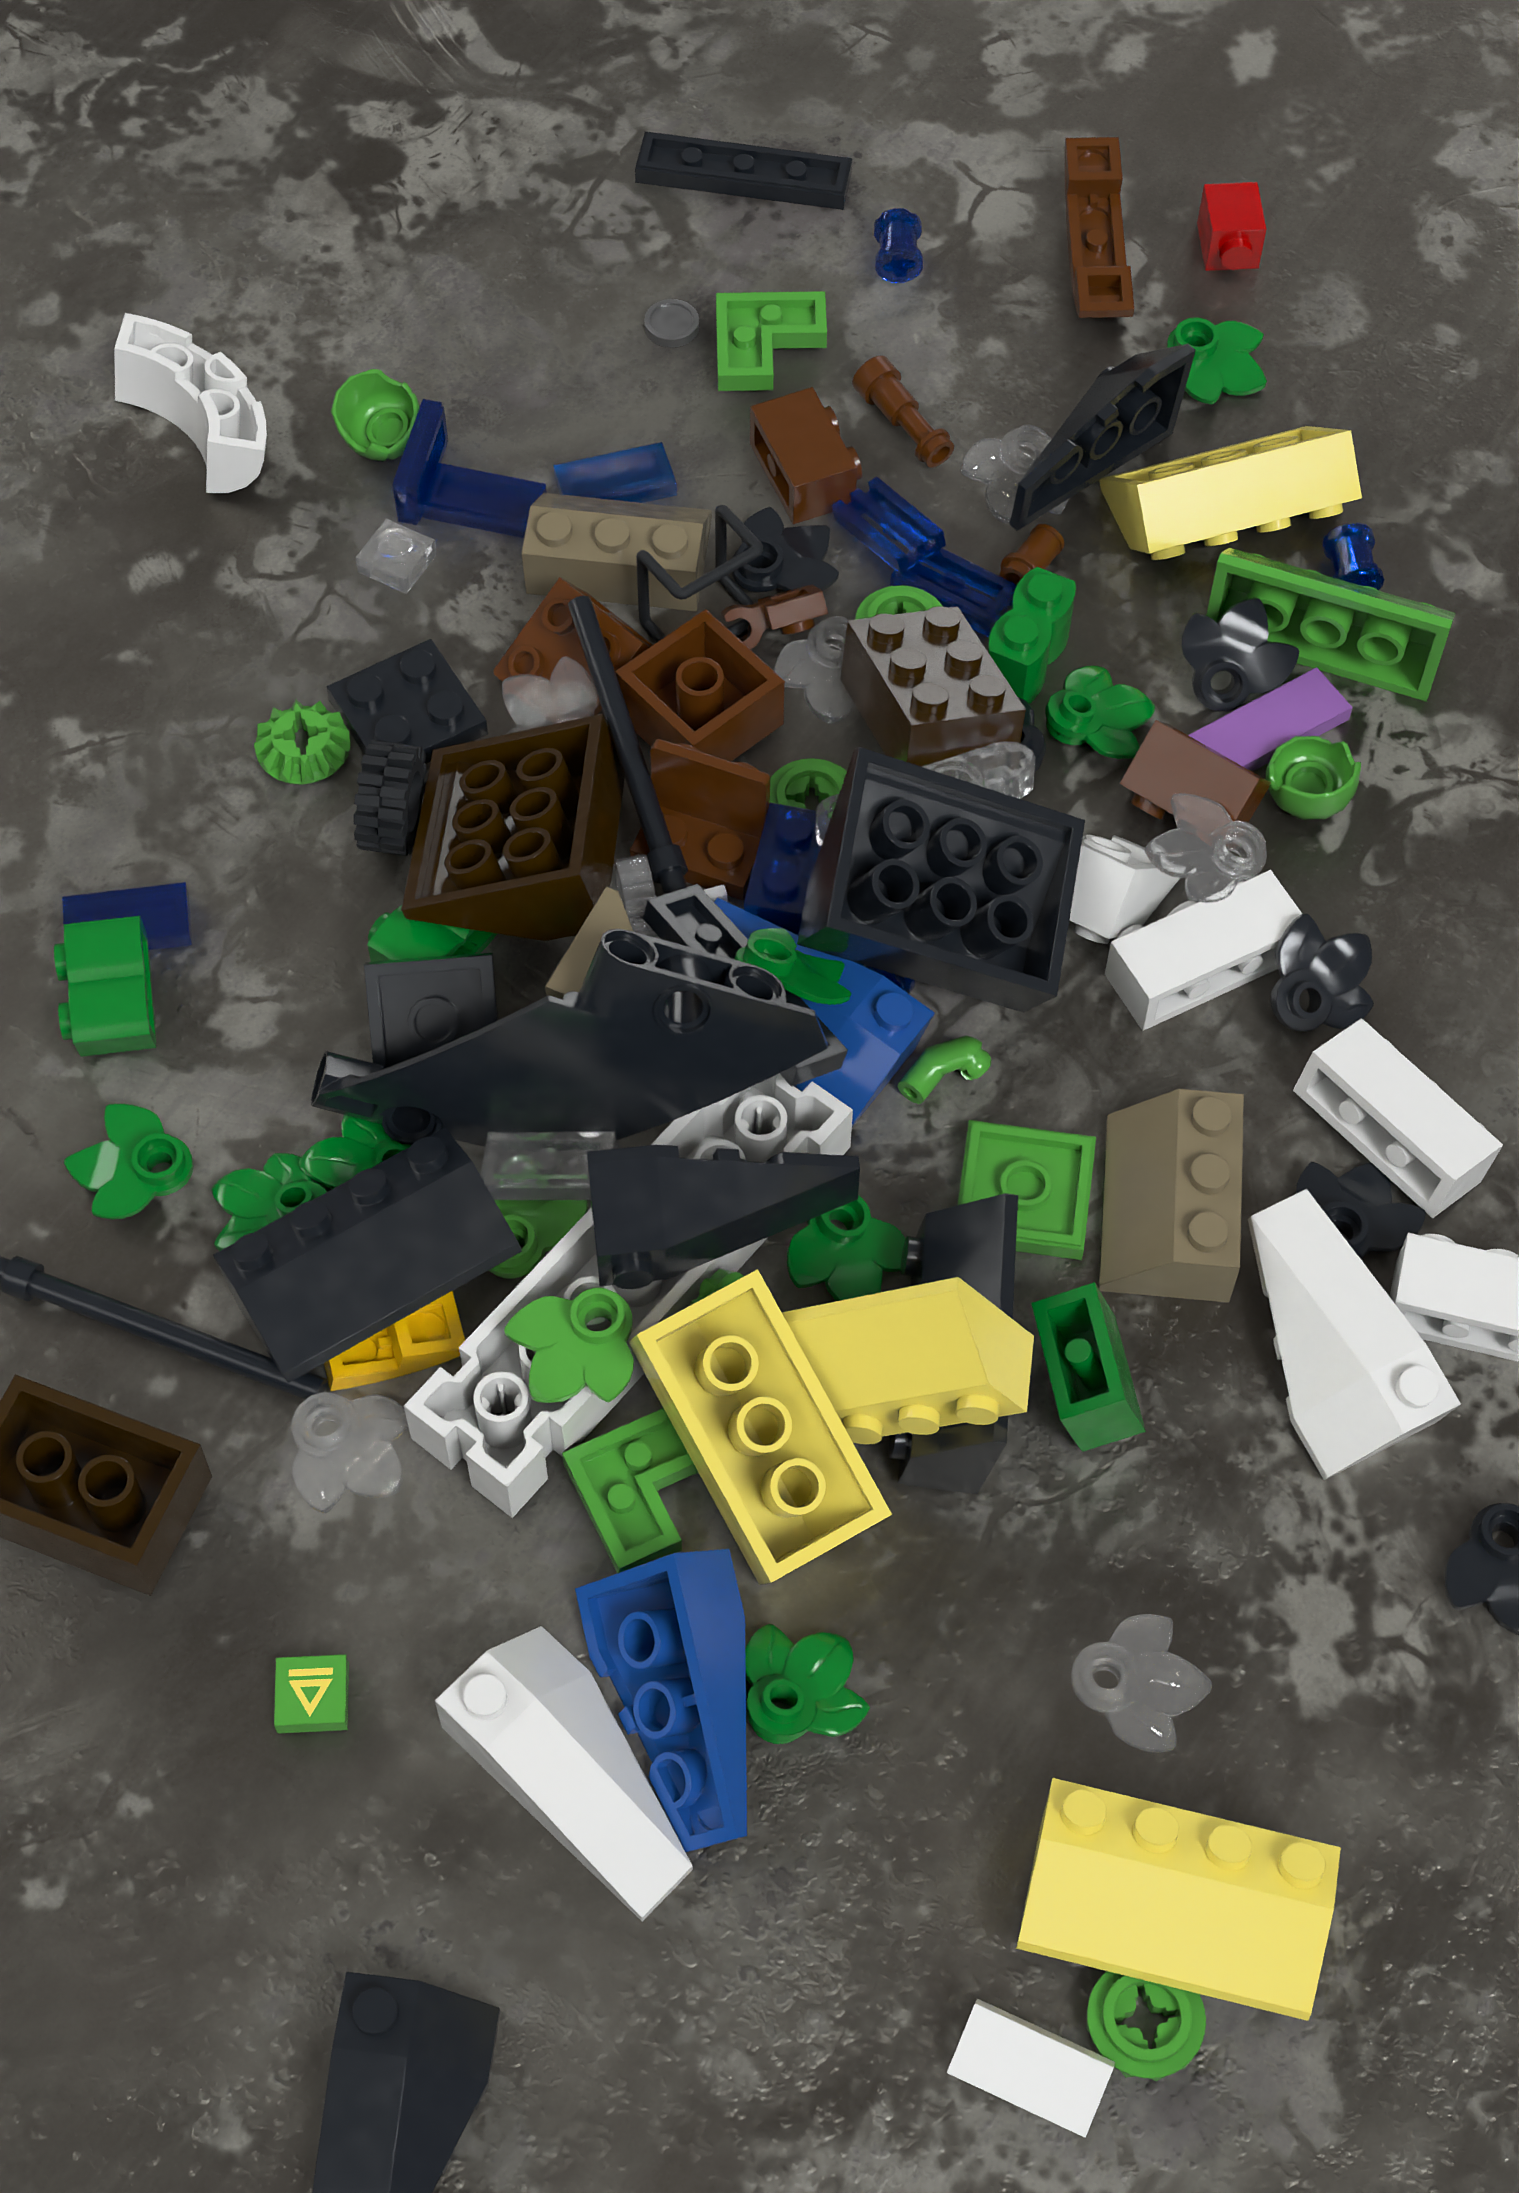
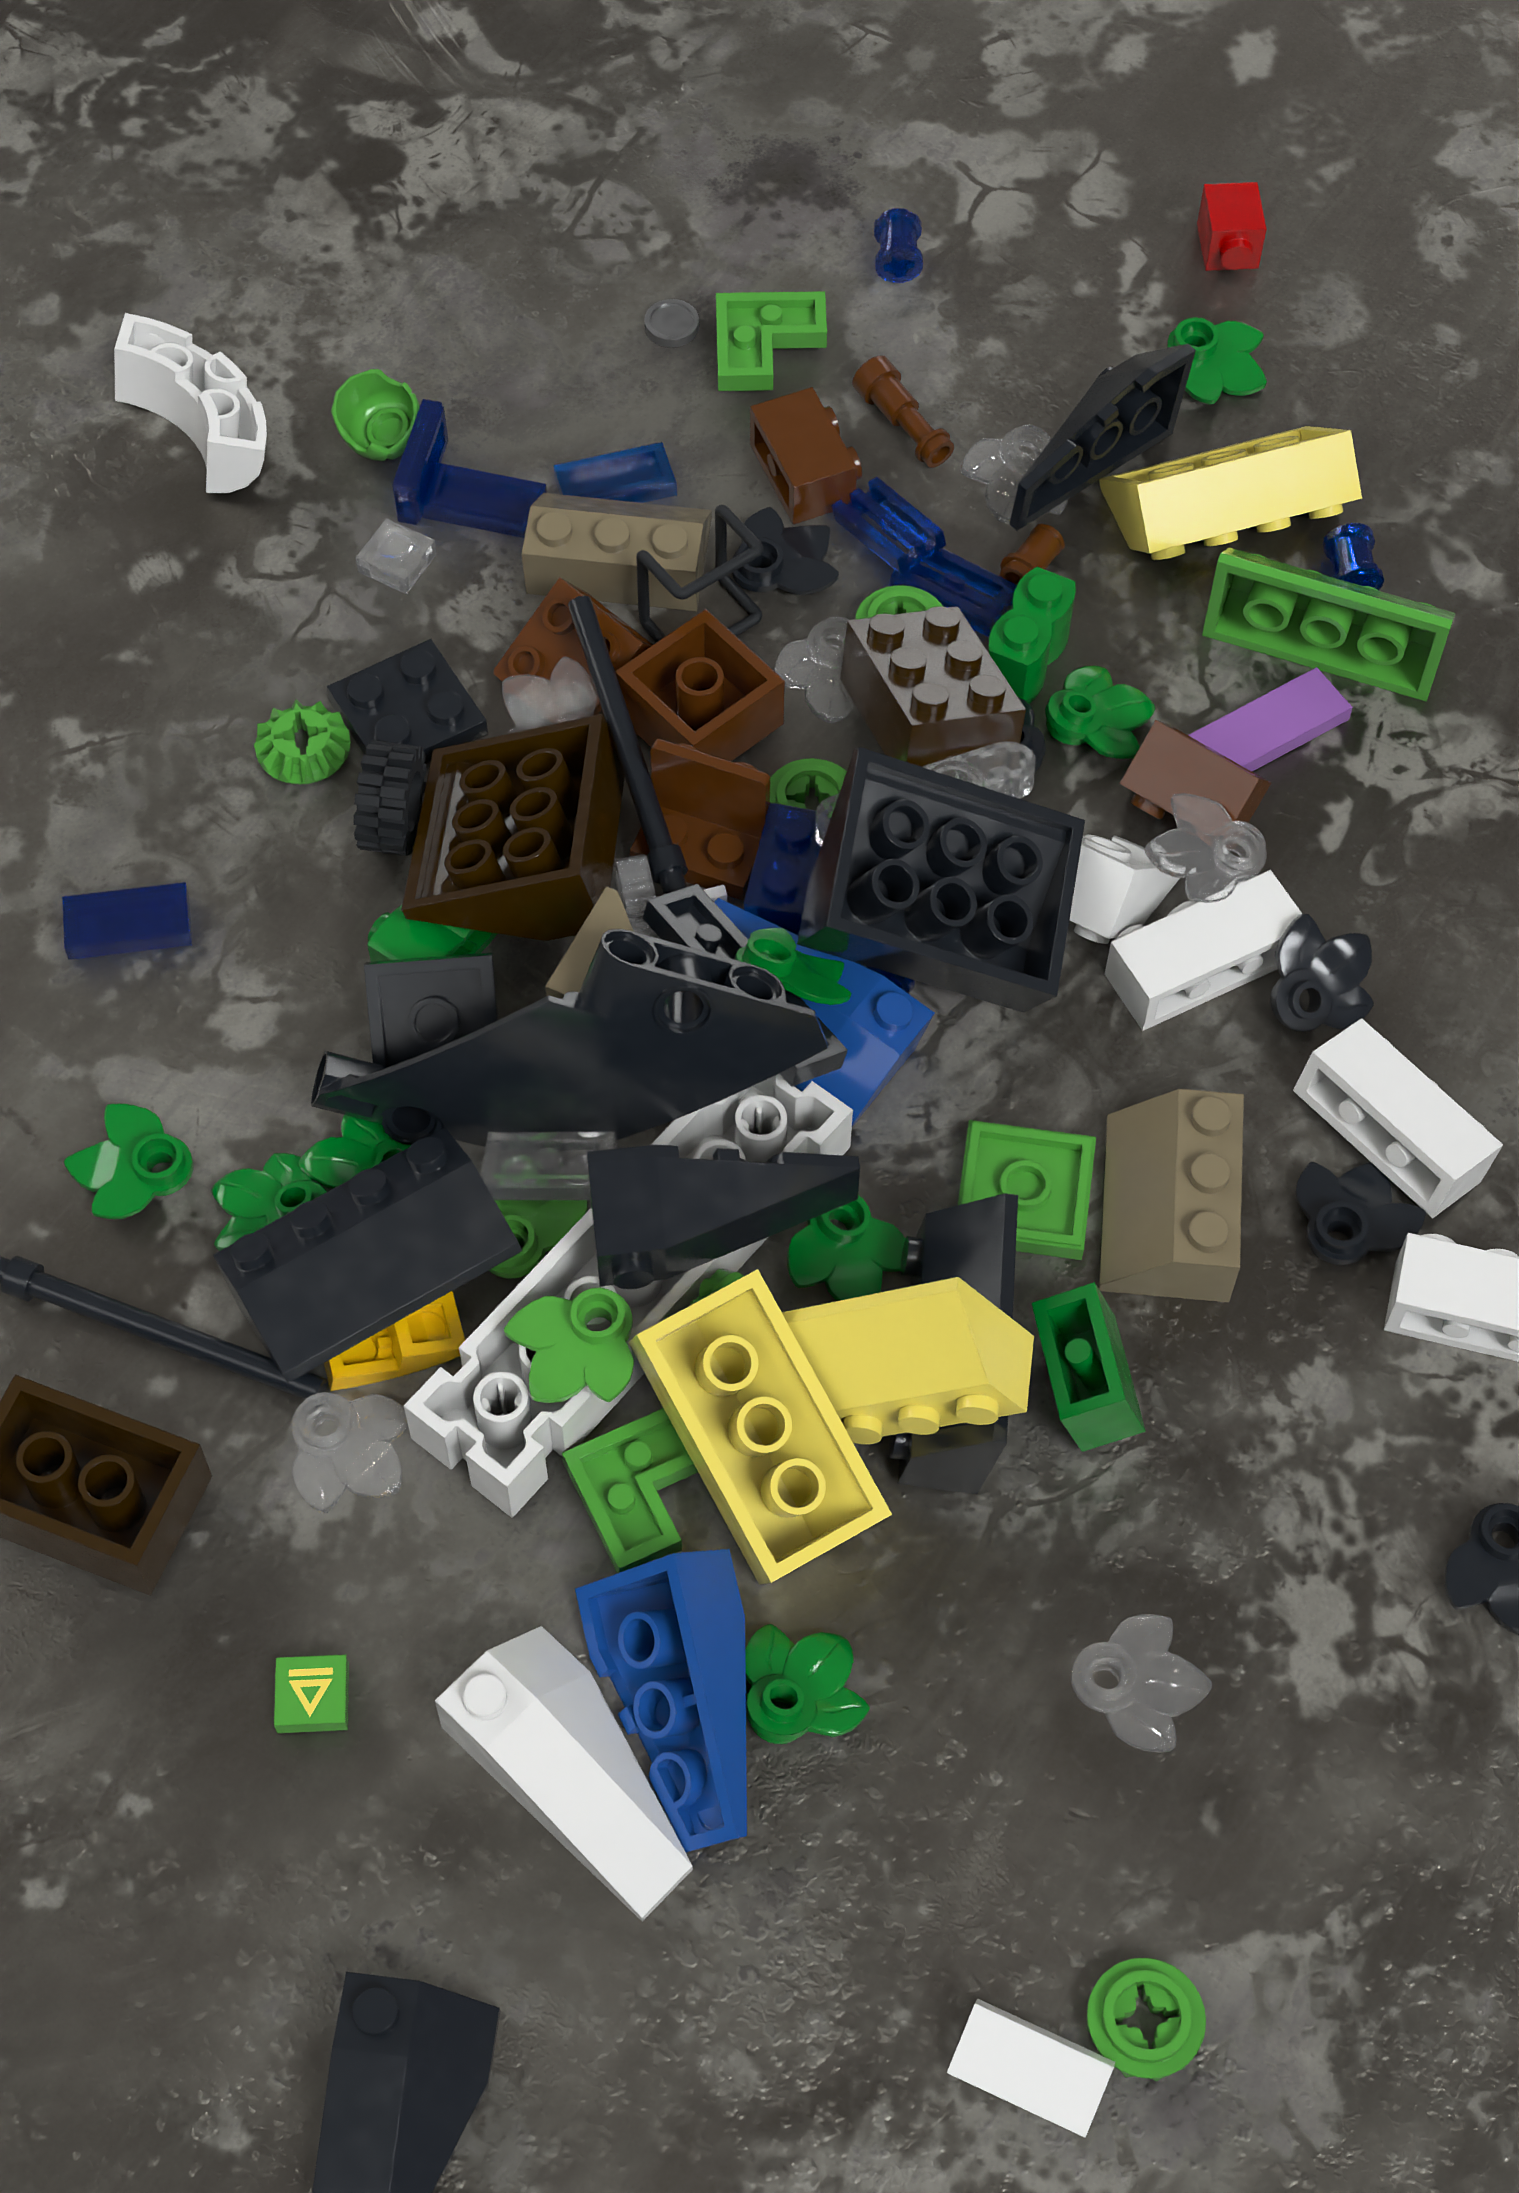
(107, 986): green brick -> none
(743, 170): black tile -> none
(789, 611): reddish brown plate -> none
(940, 1059): bright green arm -> none
(1095, 228): reddish brown slope -> none
(1180, 1899): light yellow slope -> none
(1239, 647): black plate -> none
(1312, 777): bright green hair -> none
(1346, 1349): white wedge -> none

